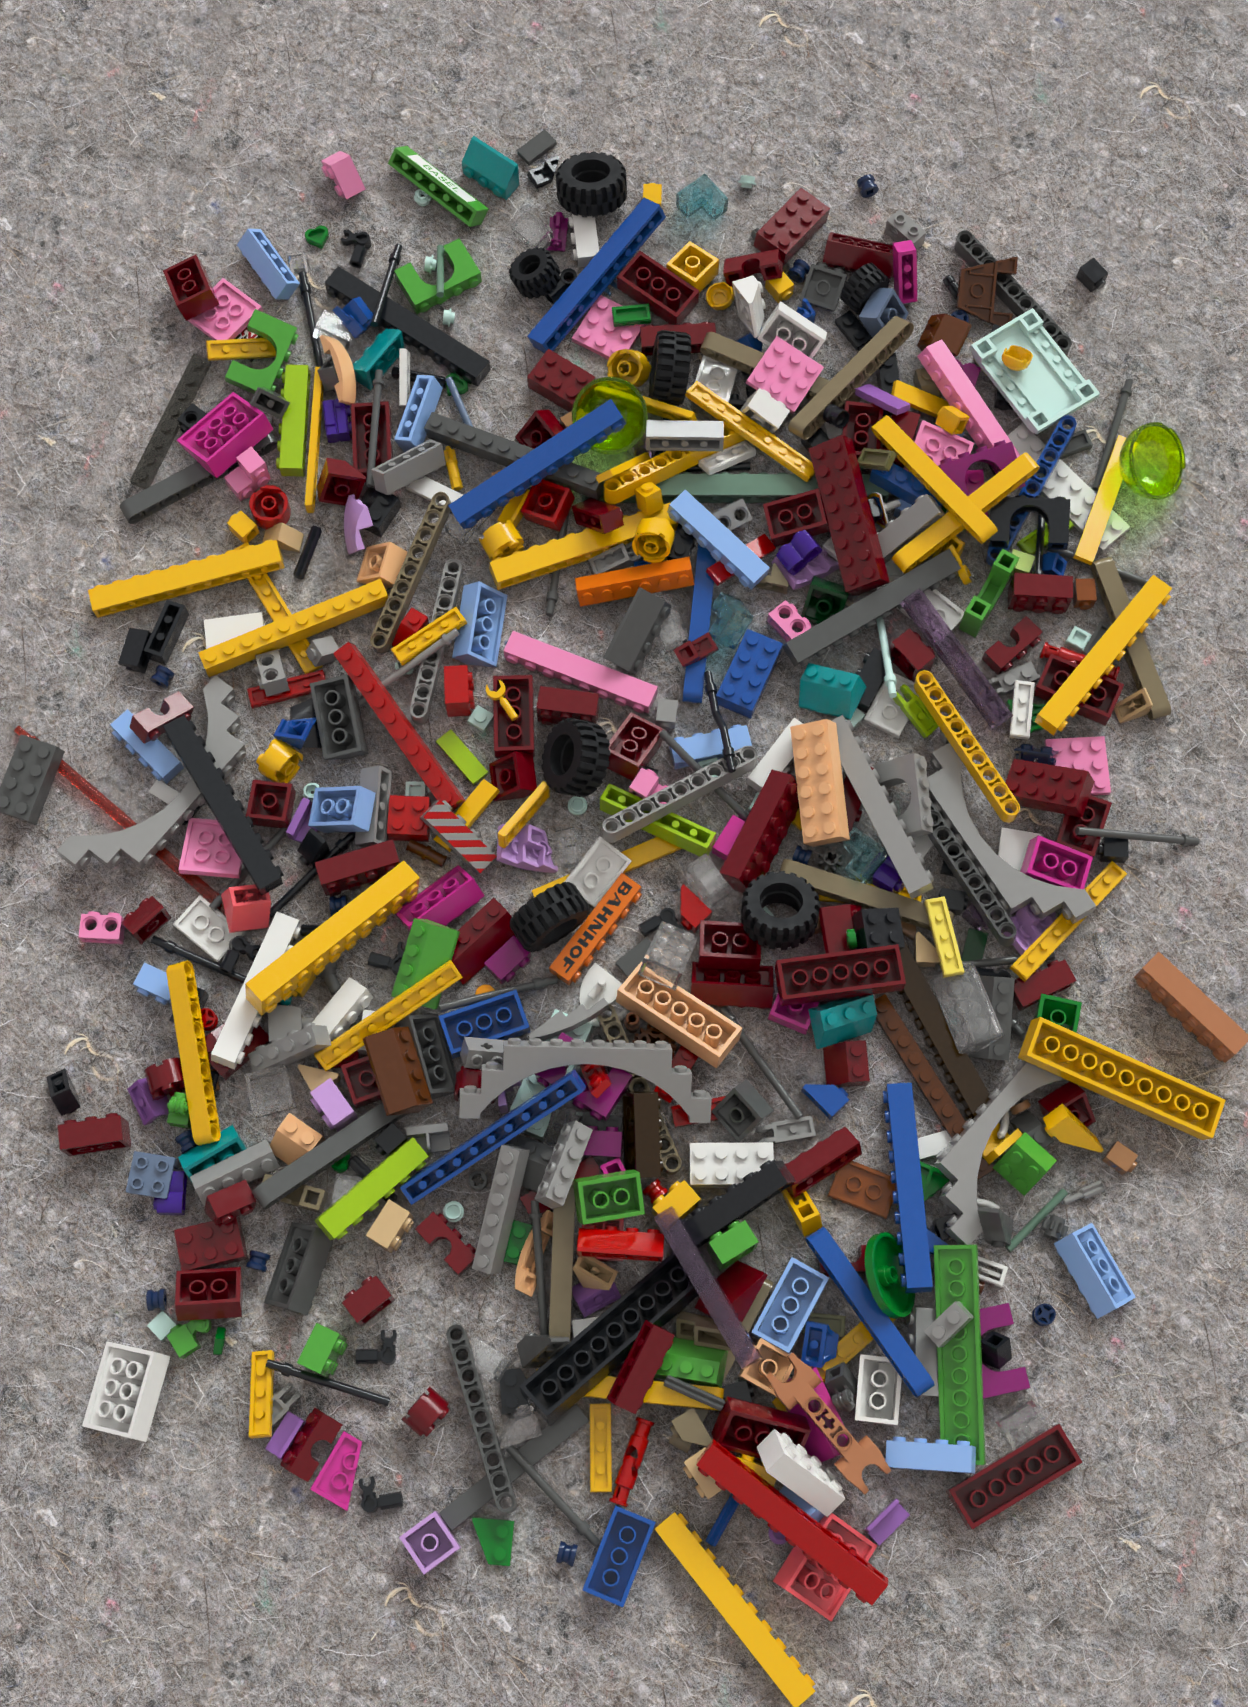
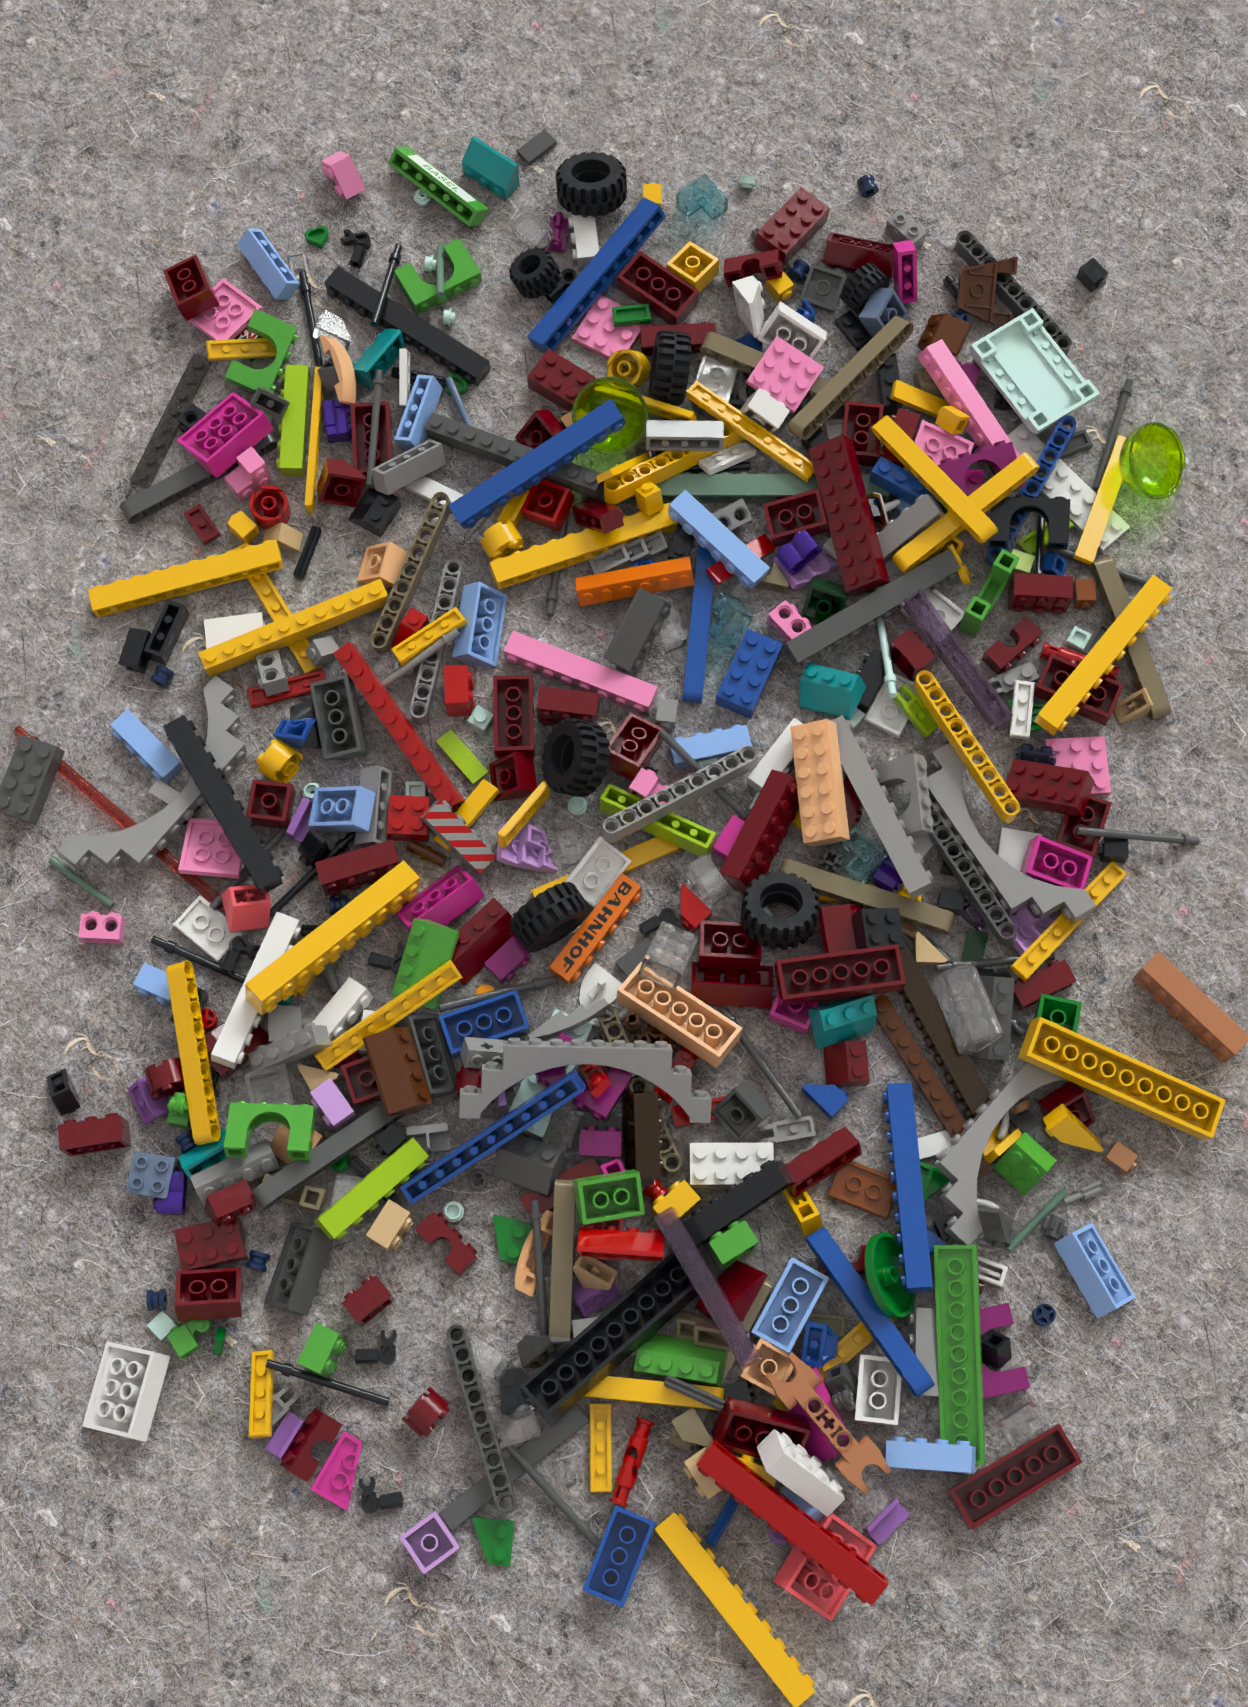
(81, 882): none -> sand green bar
(146, 919): dark red slope -> none
(149, 725): arch -> none
(202, 524): none -> dark red plate
(245, 1117): none -> bright green arch
(355, 316): blue piece -> none
(355, 519): lavender slope -> none
(452, 467): yellow piece -> none
(499, 695): yellow piece -> none
(500, 1209): light grey brick -> none
(544, 174): black slope -> none
(563, 1164): light grey brick -> none
(566, 1553): dark blue wheel -> none
(640, 1367): dark red brick -> none
(653, 539): yellow brick -> none
(696, 650): dark red slope -> none
(720, 296): yellow hair -> none
(728, 751): black bar -> none
(802, 855): dark blue wheel -> none
(836, 416): black wheel -> none
(851, 939): green tile -> none
(876, 459): olive tile -> none
(882, 399): medium lavender tile -> none
(944, 937): light yellow tile -> none
(949, 1324): light grey brick -> none
(1016, 358): yellow hair -> none

